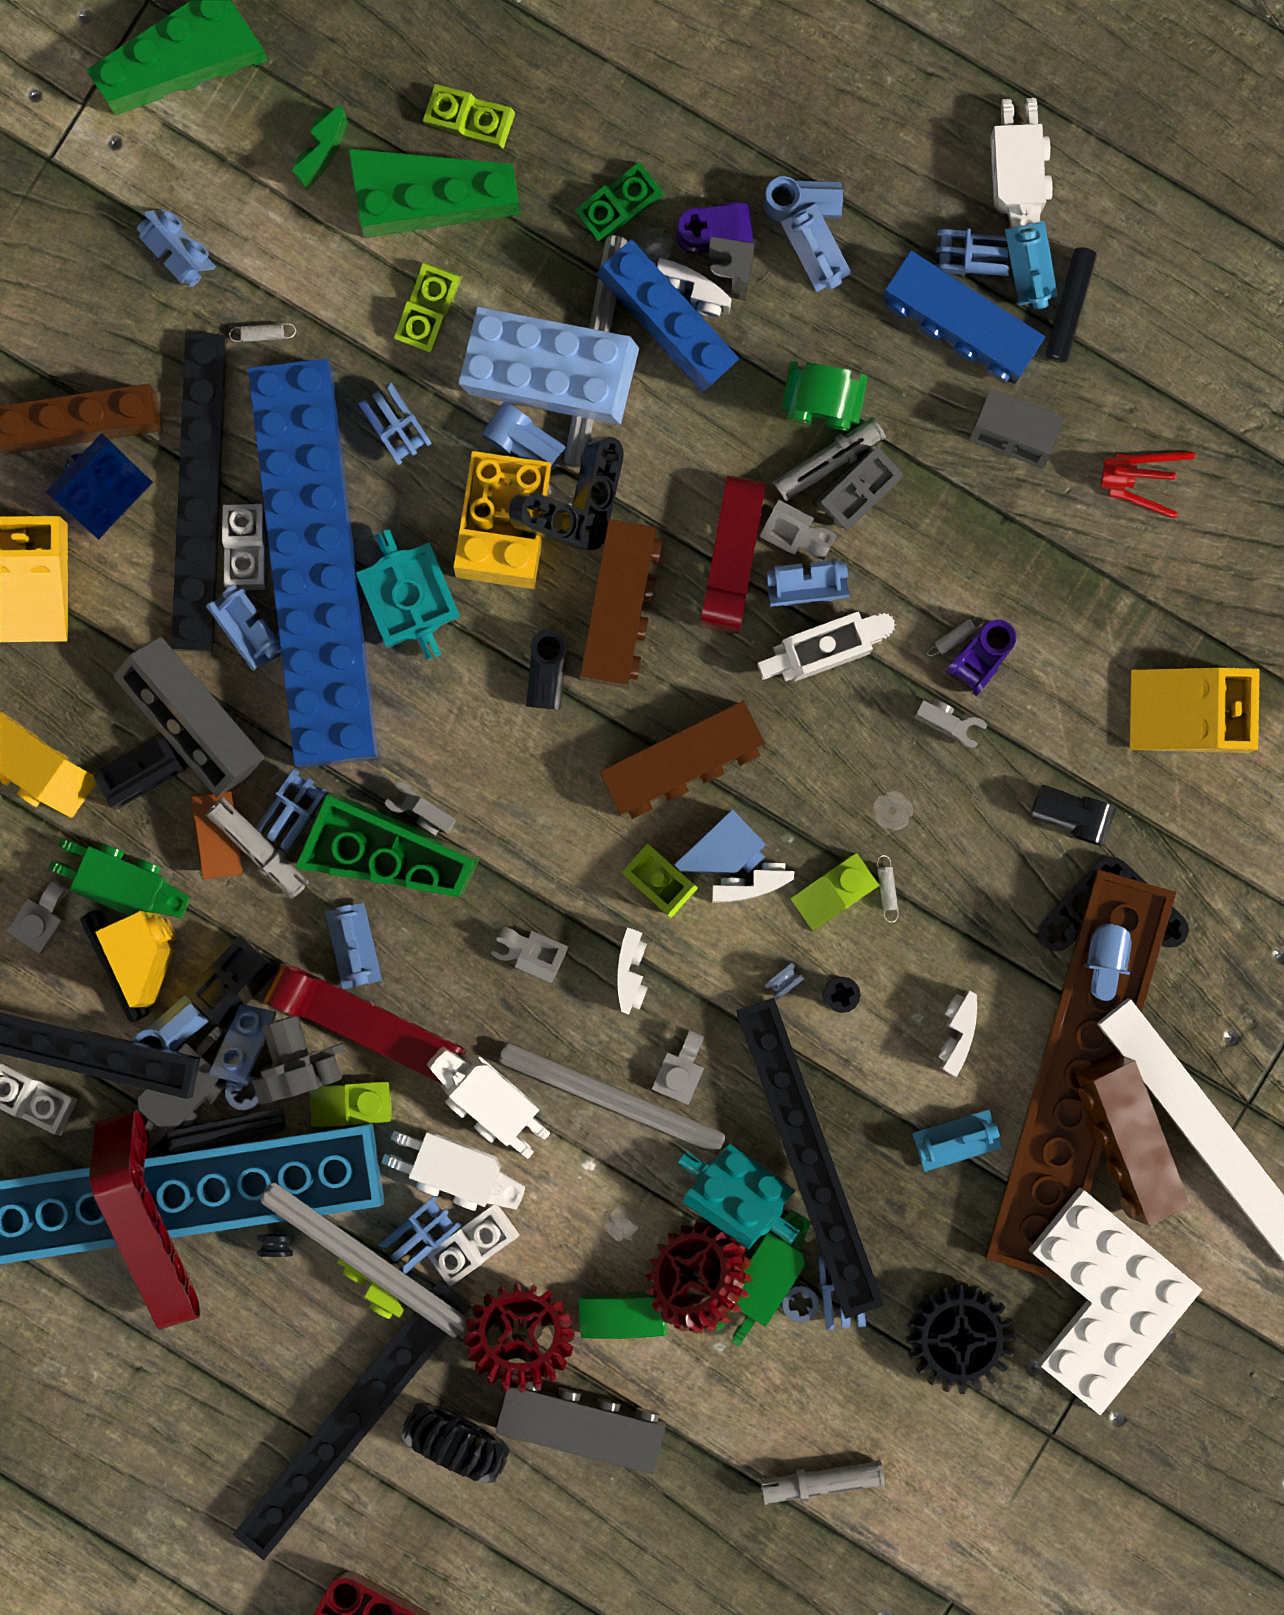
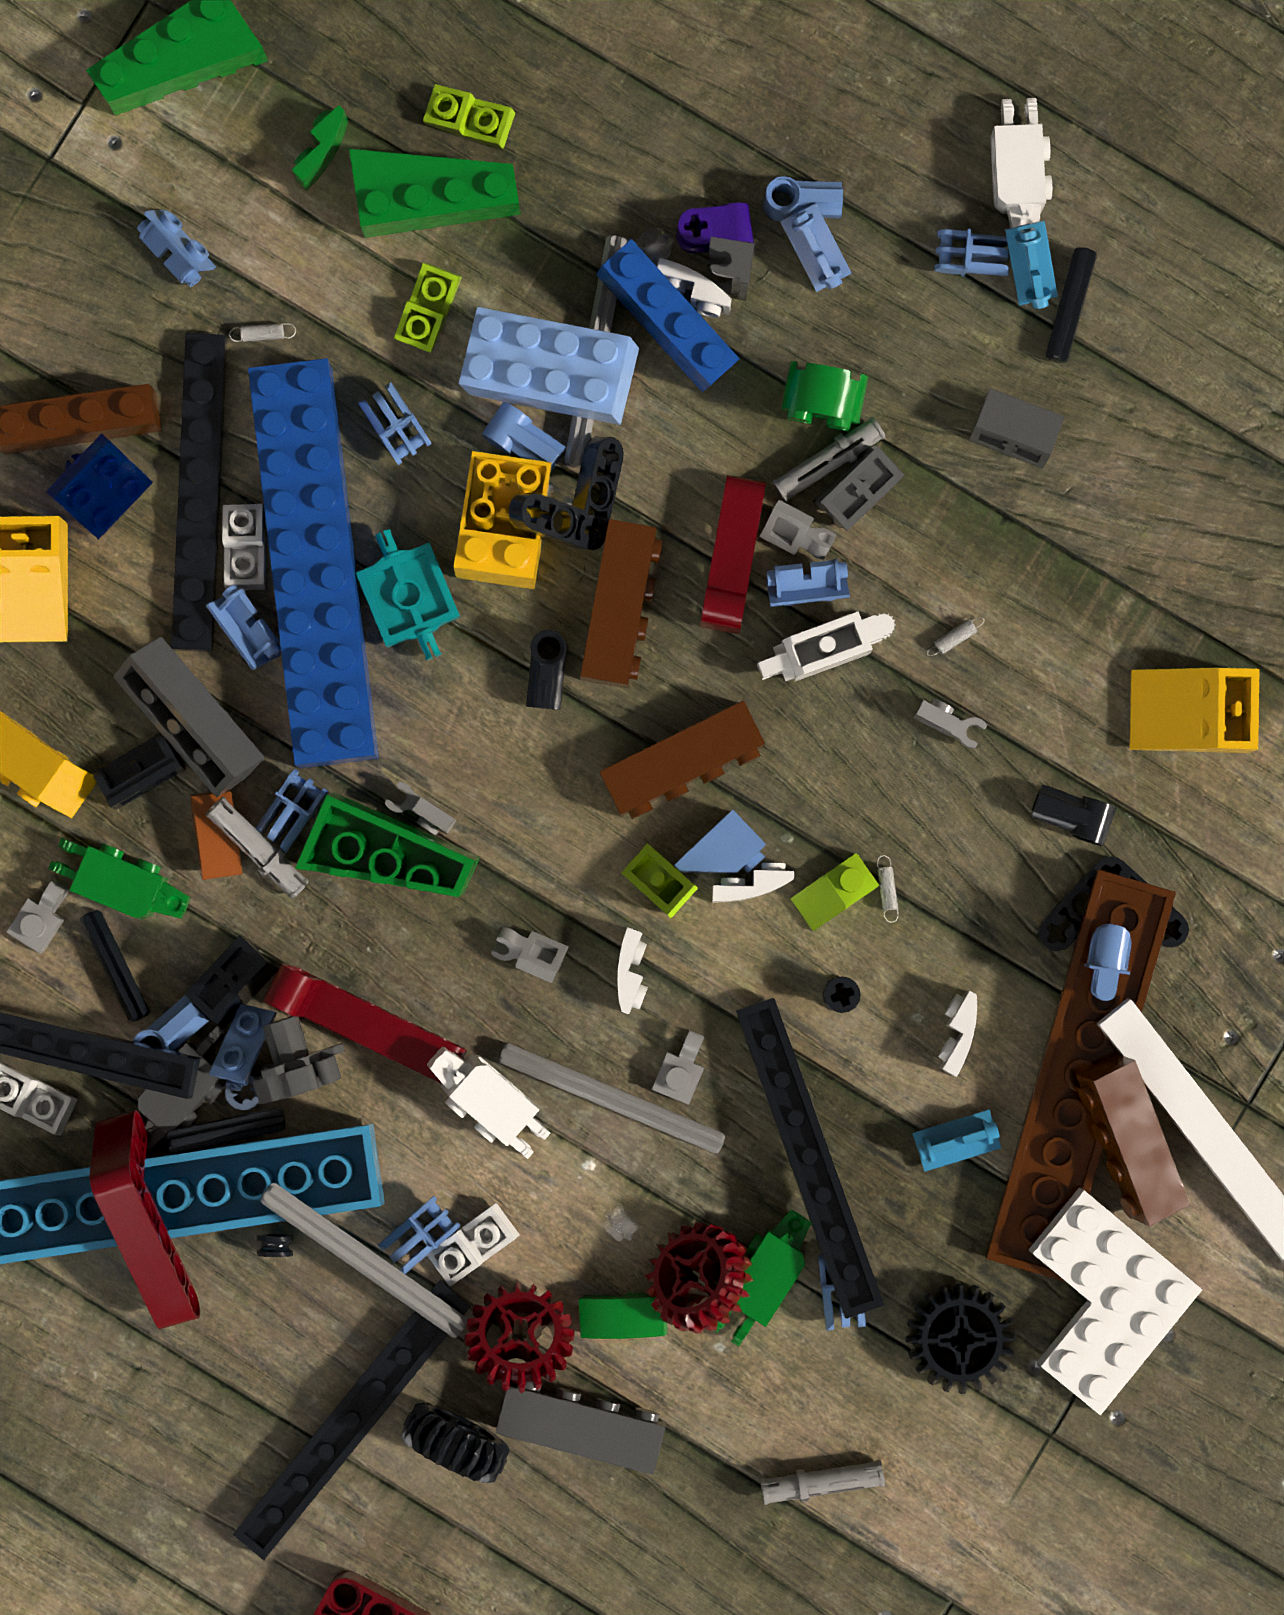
(140, 955): yellow slope -> none
(350, 1104): lime slope -> none
(353, 945): medium blue hinge -> none
(381, 1300): lime slope -> none
(457, 1170): white hinge -> none
(620, 202): green slope -> none
(739, 1196): teal plate -> none
(784, 981): sand blue bush -> none
(792, 1313): sand blue bush -> none
(883, 816): clear plate -> none
(963, 318): blue brick -> none
(982, 657): dark purple piece -> none
(1122, 471): red plant -> none

